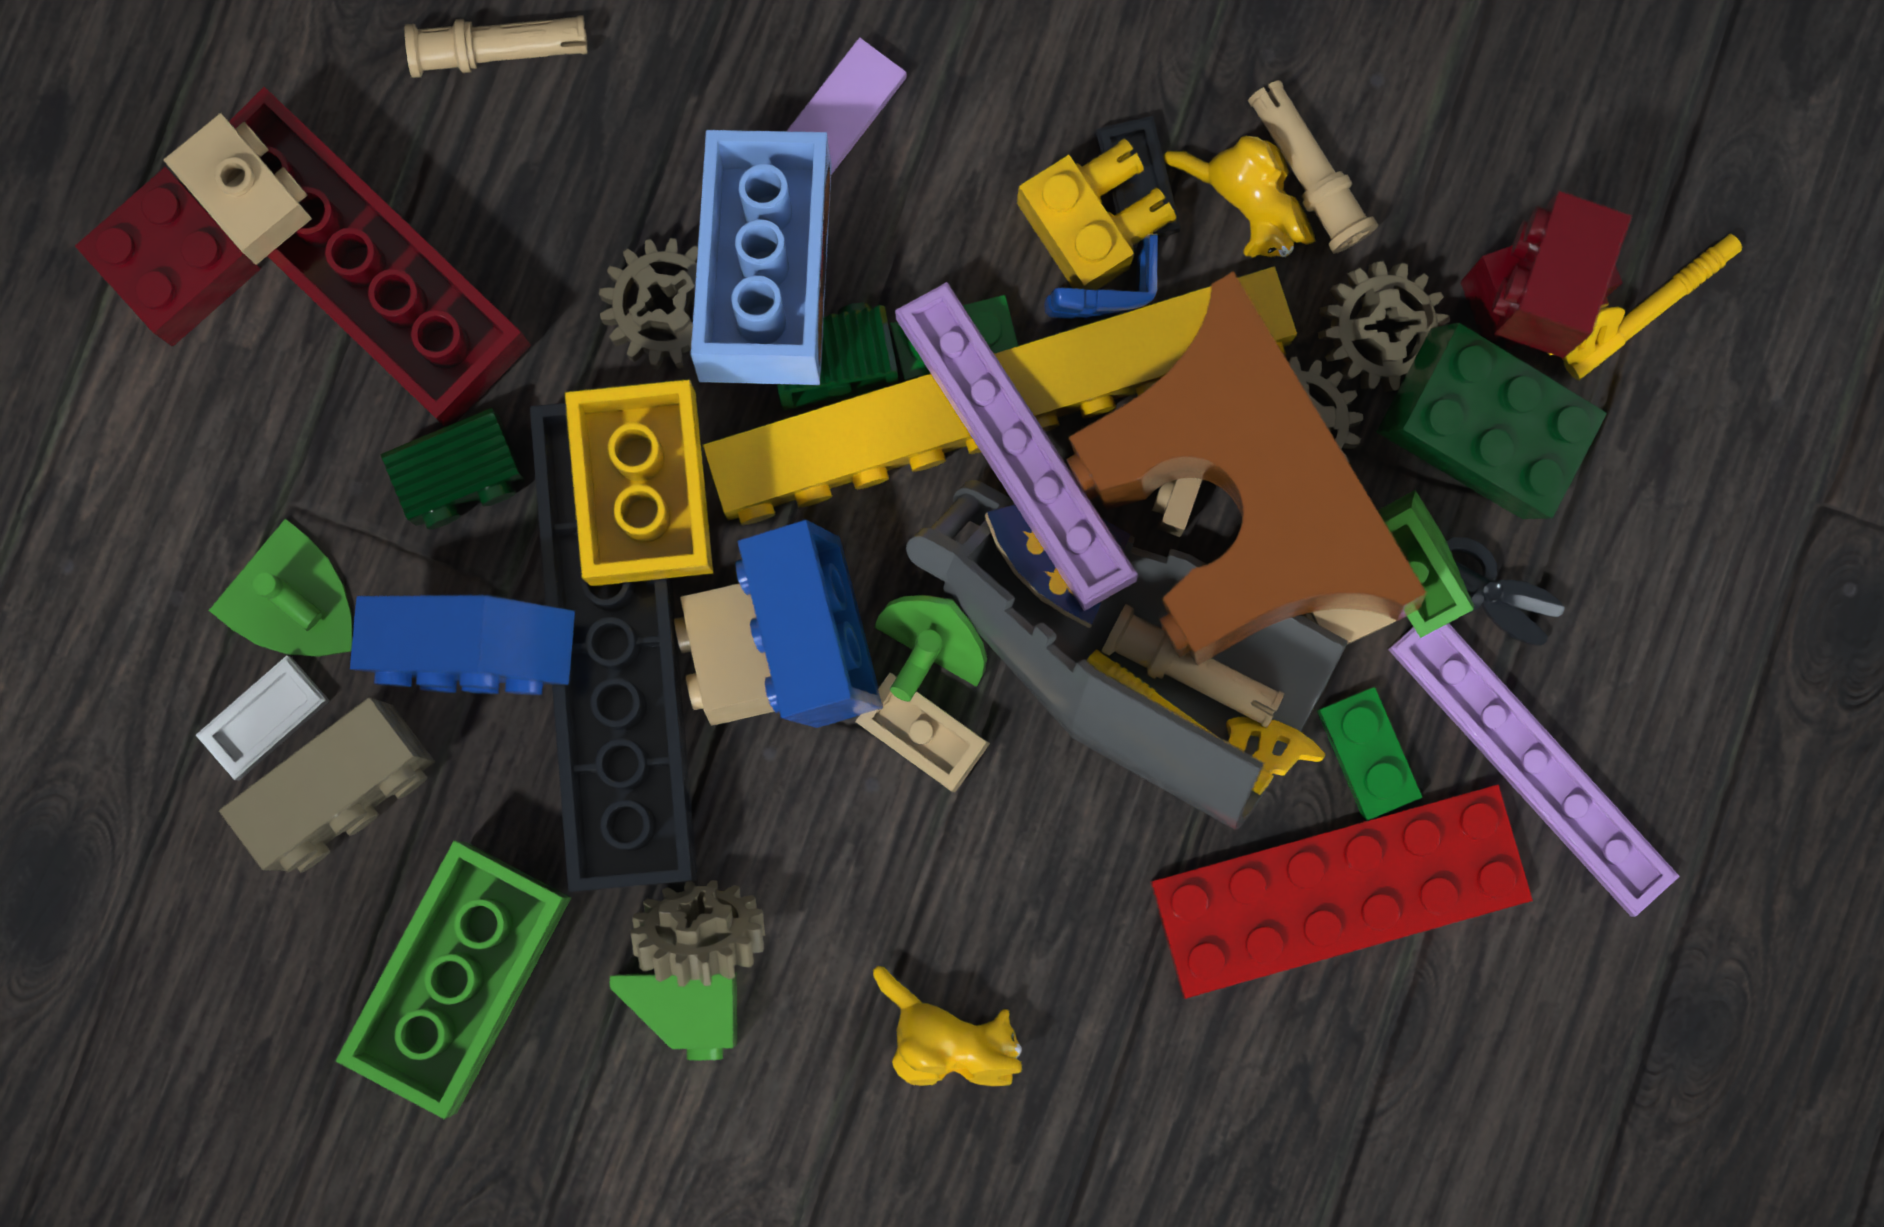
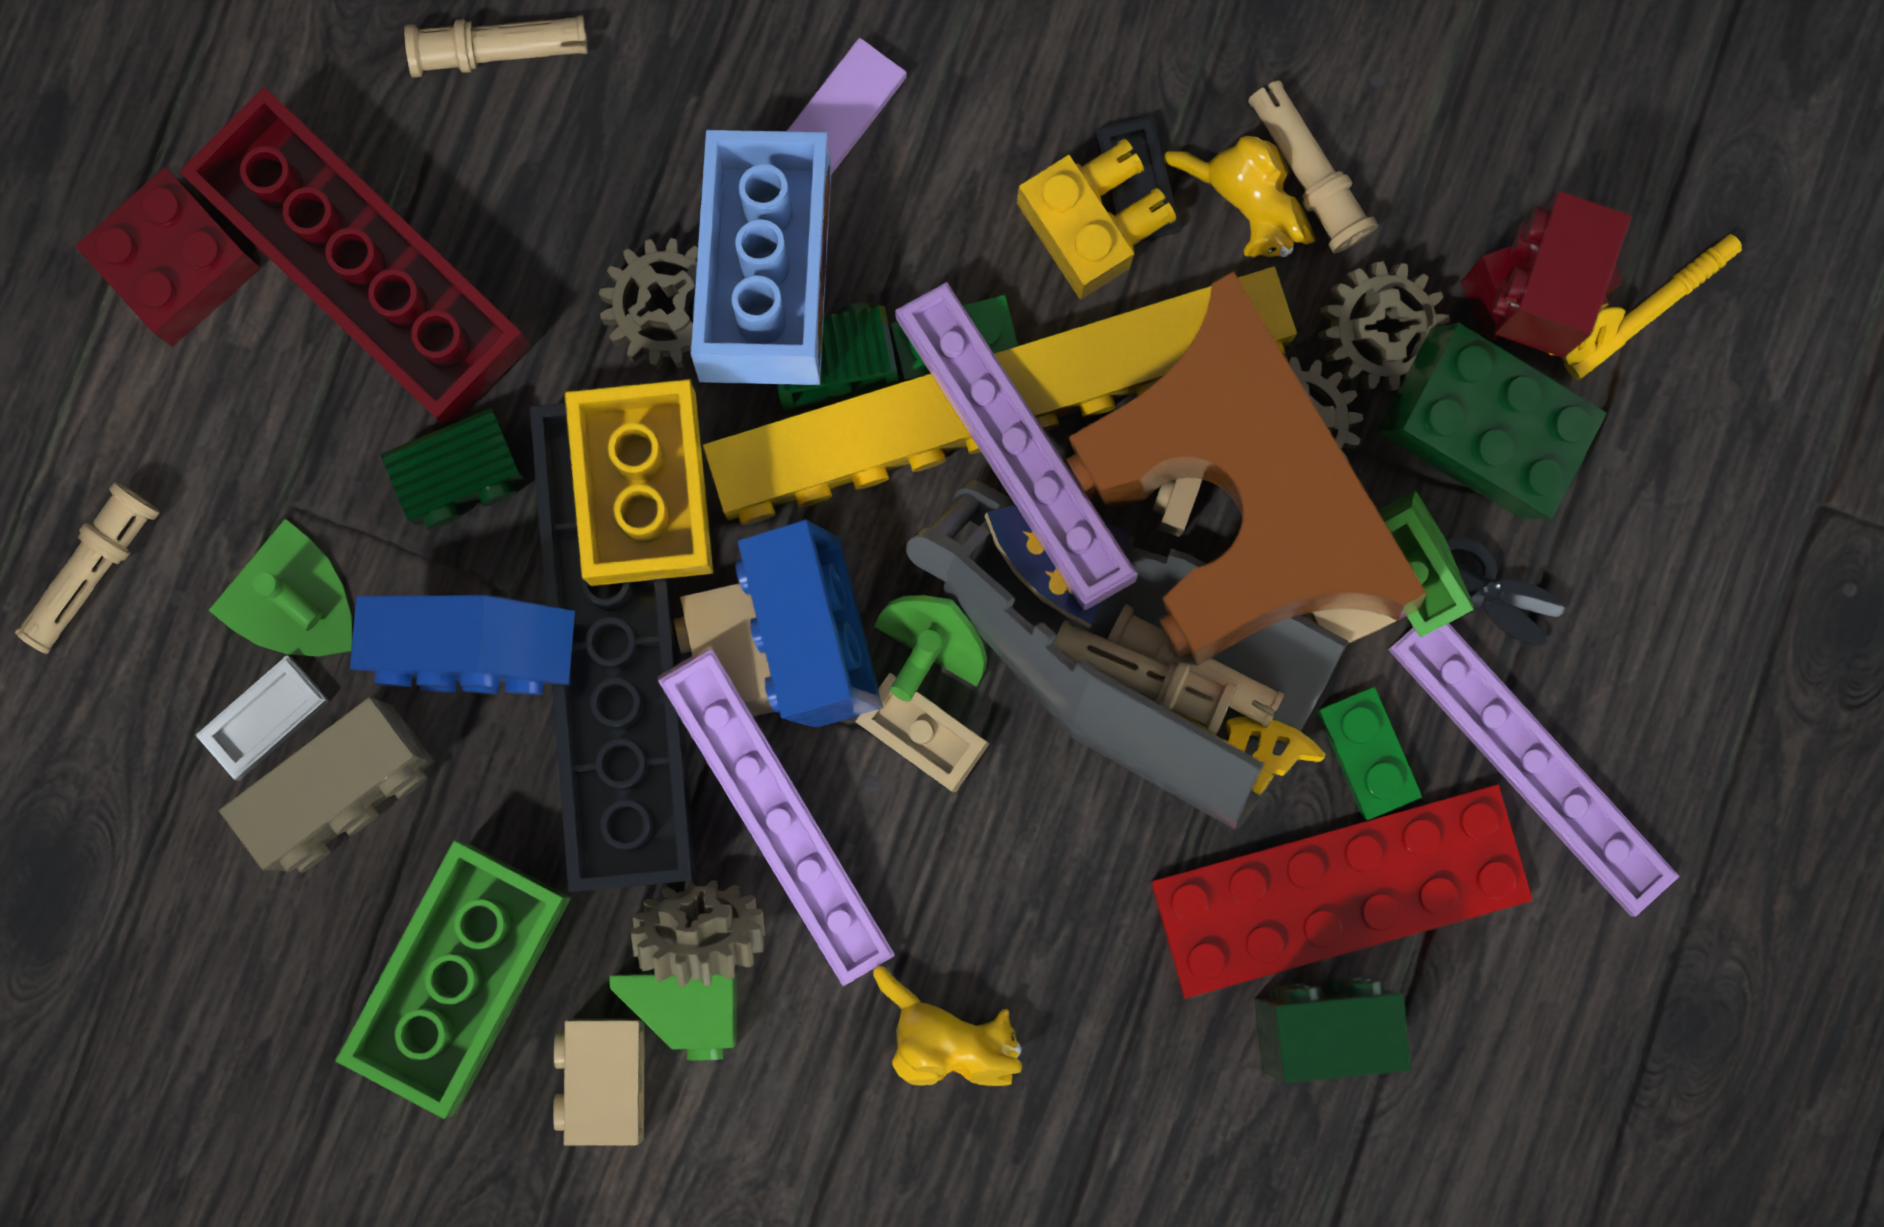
(101, 545): none -> tan pin
(238, 188): tan brick -> none
(601, 1081): none -> tan brick
(775, 815): none -> lavender tile
(1104, 304): blue piece -> none
(1170, 685): none -> tan pin
(1332, 1033): none -> dark green brick

